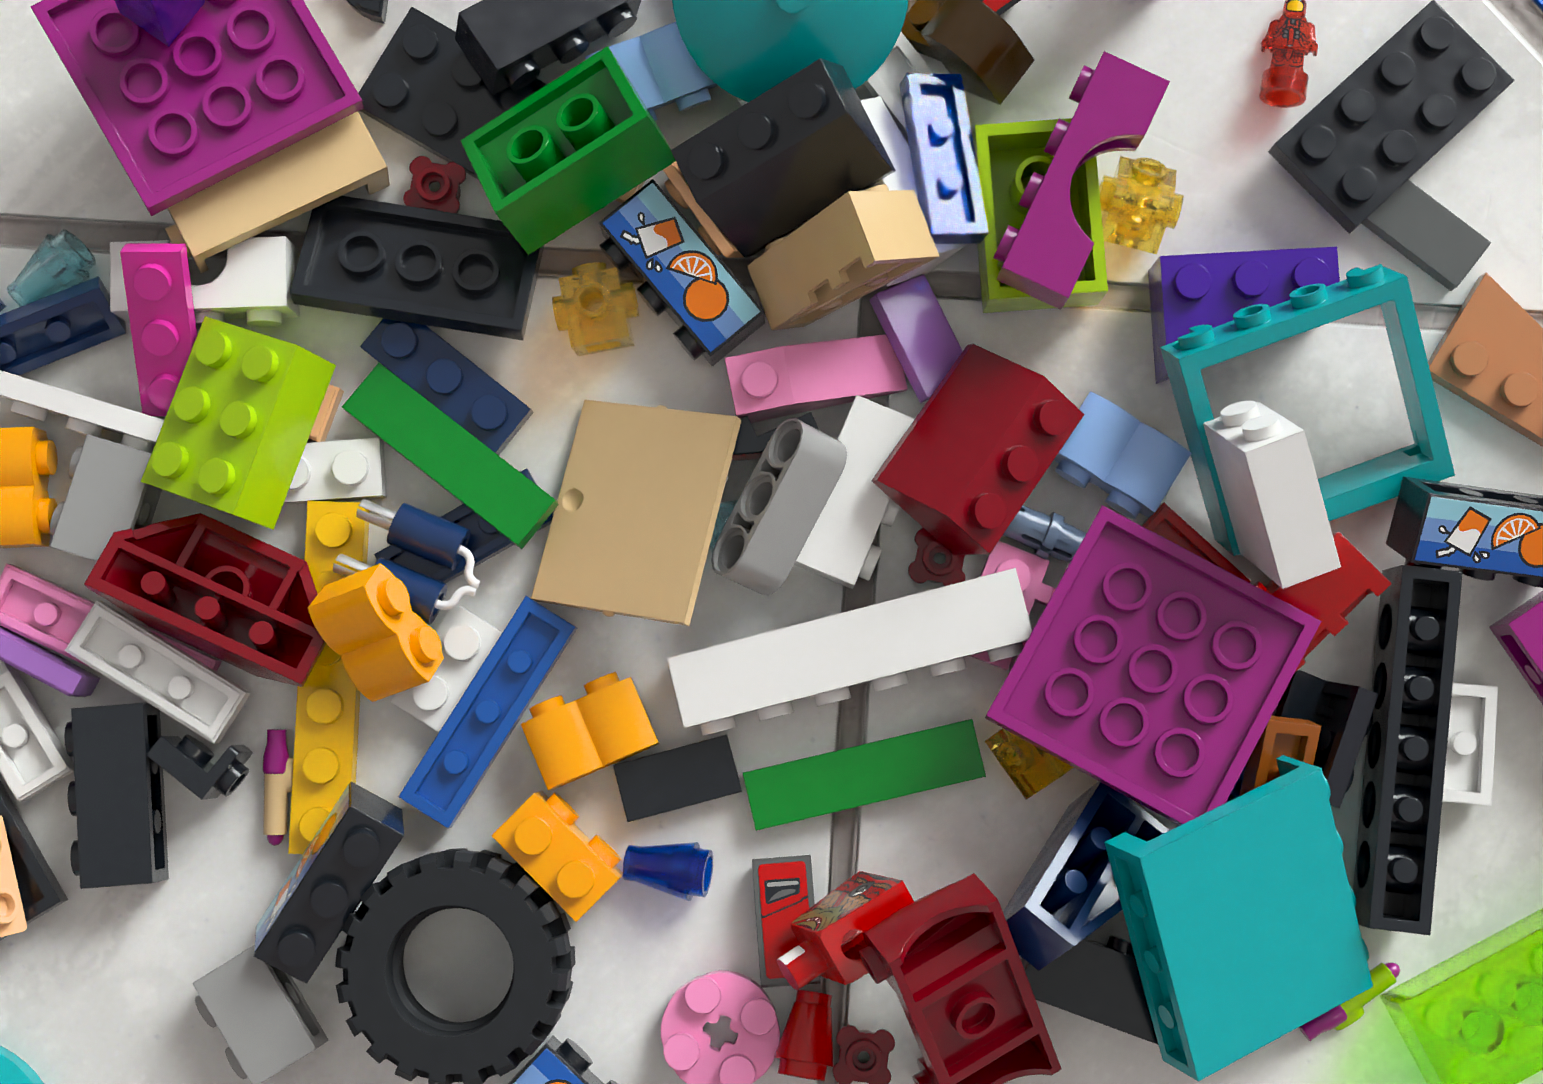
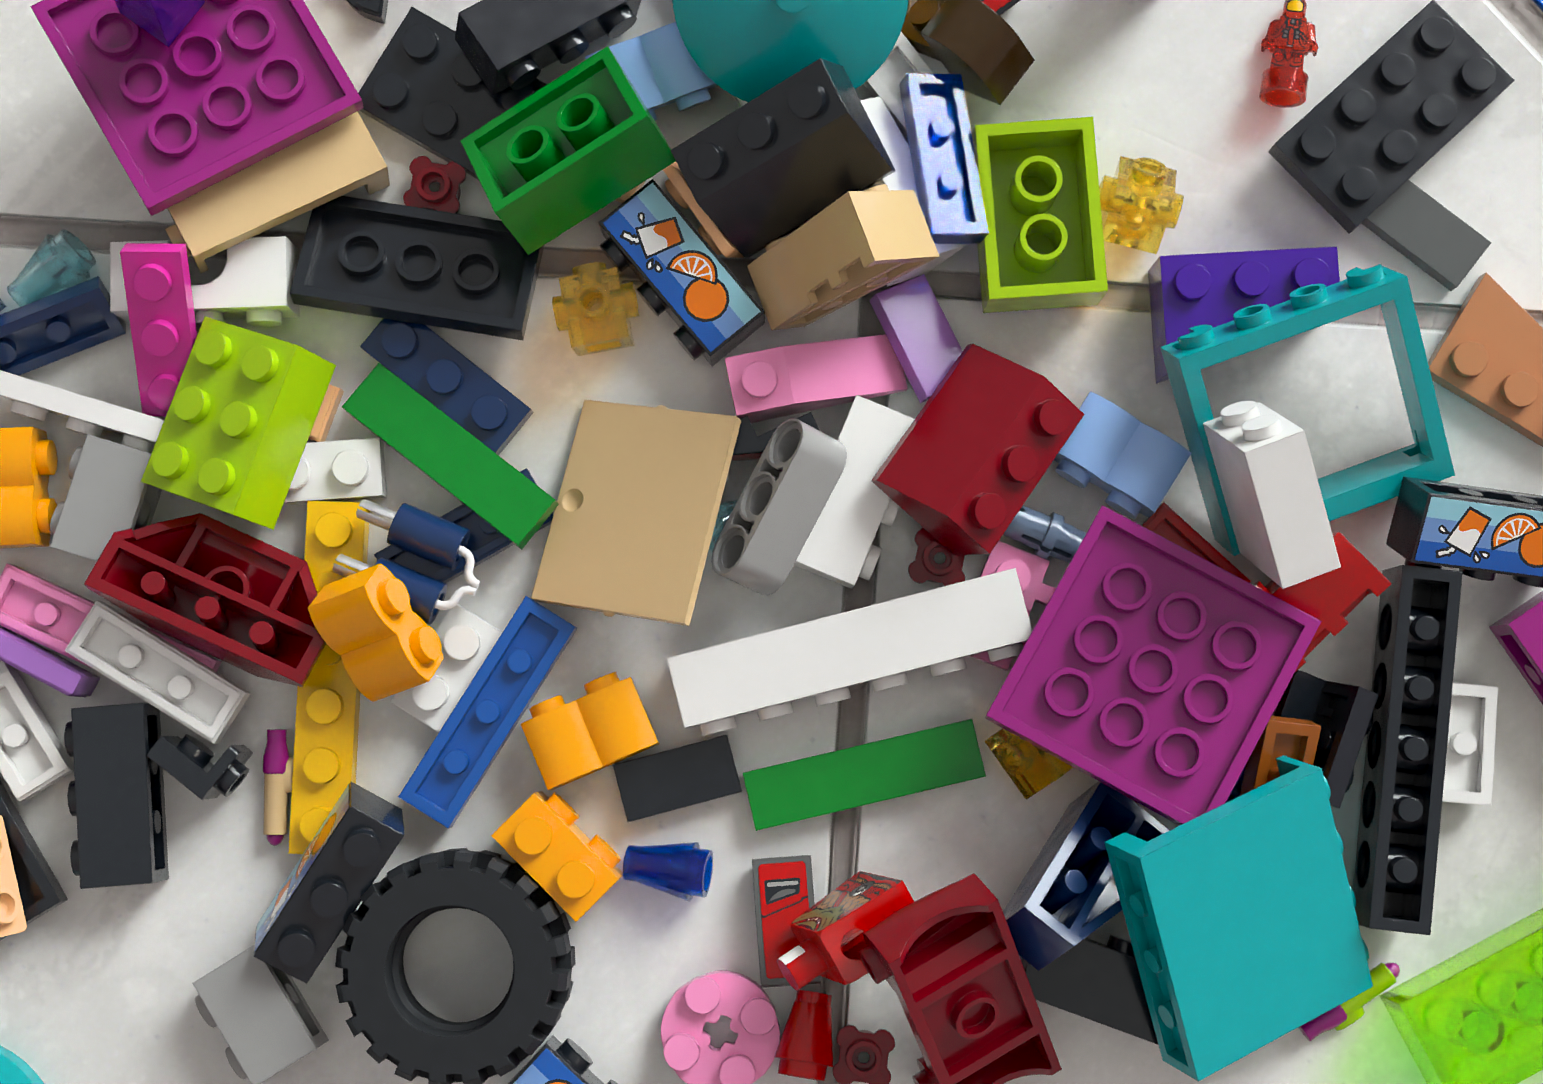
(1111, 116): magenta arch -> none

